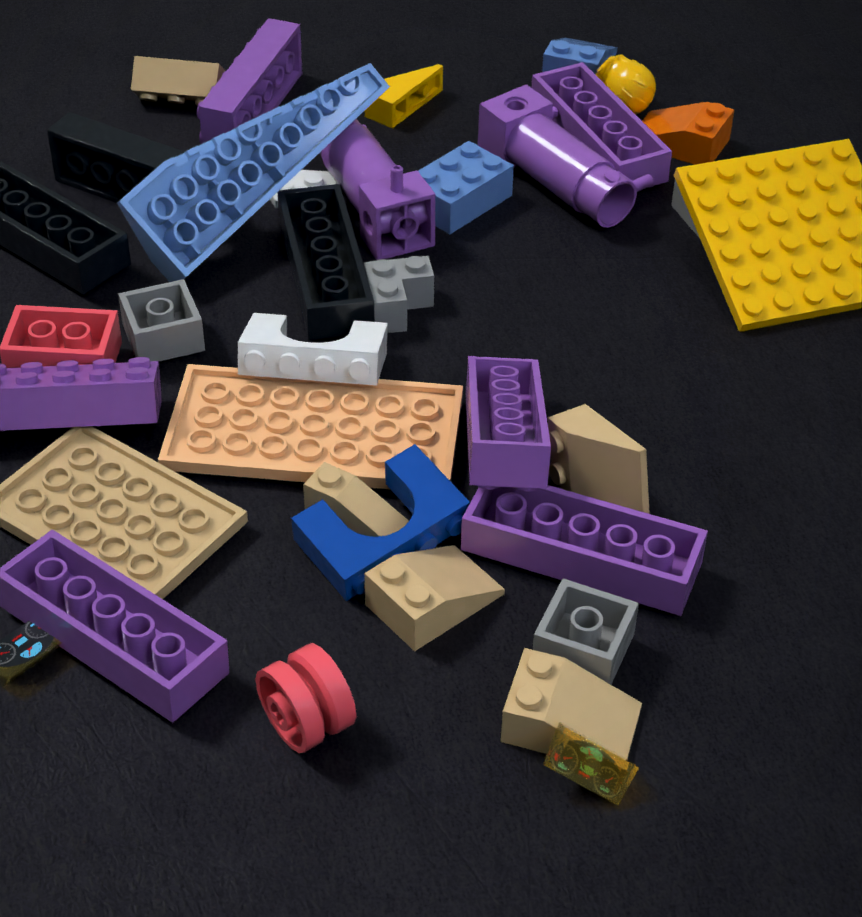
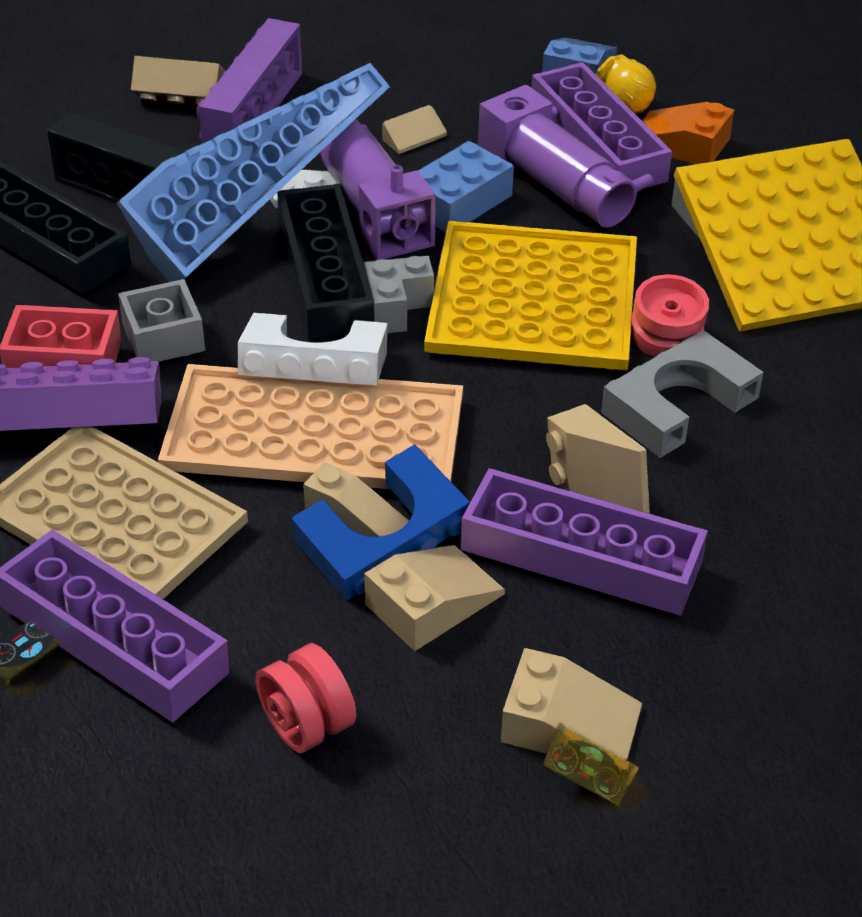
(406, 95): yellow slope -> none
(413, 129): none -> tan slope
(506, 424): medium lavender brick -> none
(533, 295): none -> yellow plate
(587, 628): light grey brick -> none
(667, 313): none -> coral wheel
(696, 362): none -> light grey arch

